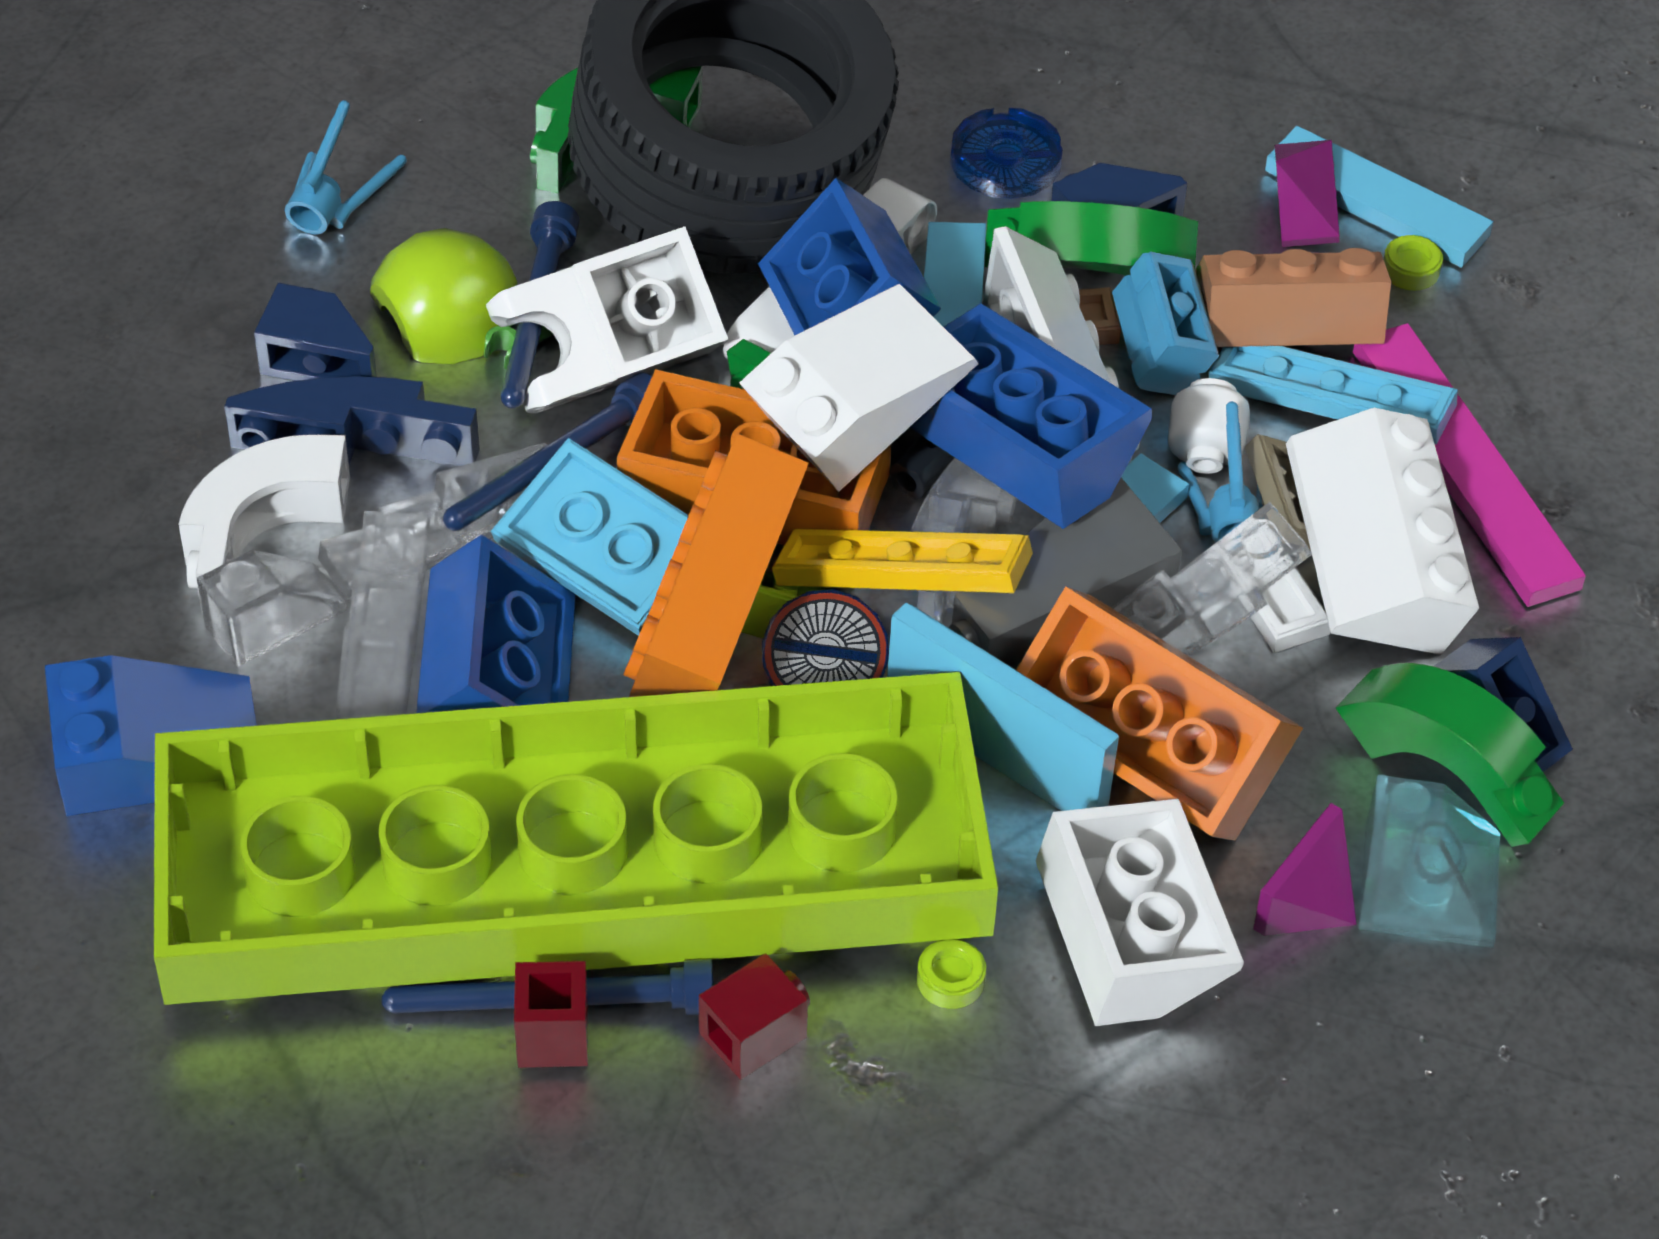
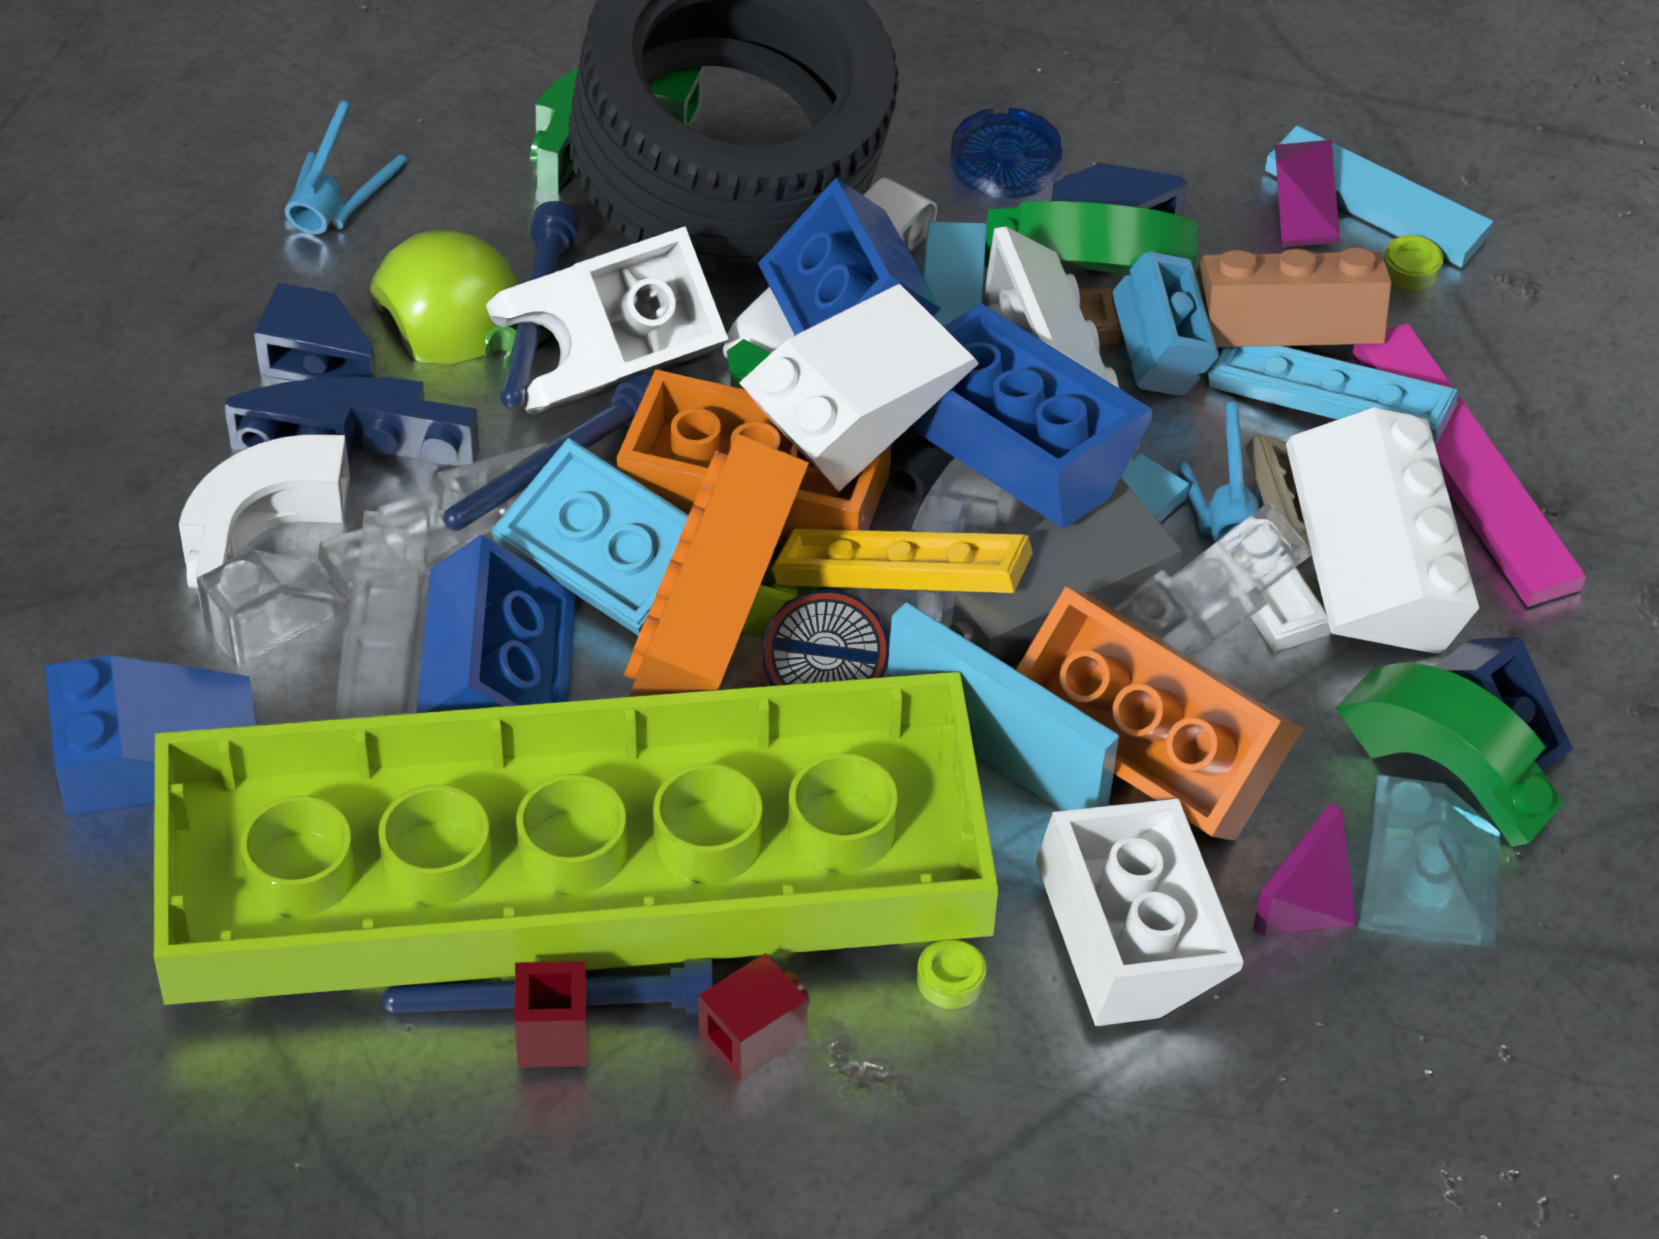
(1199, 424): white head -> none

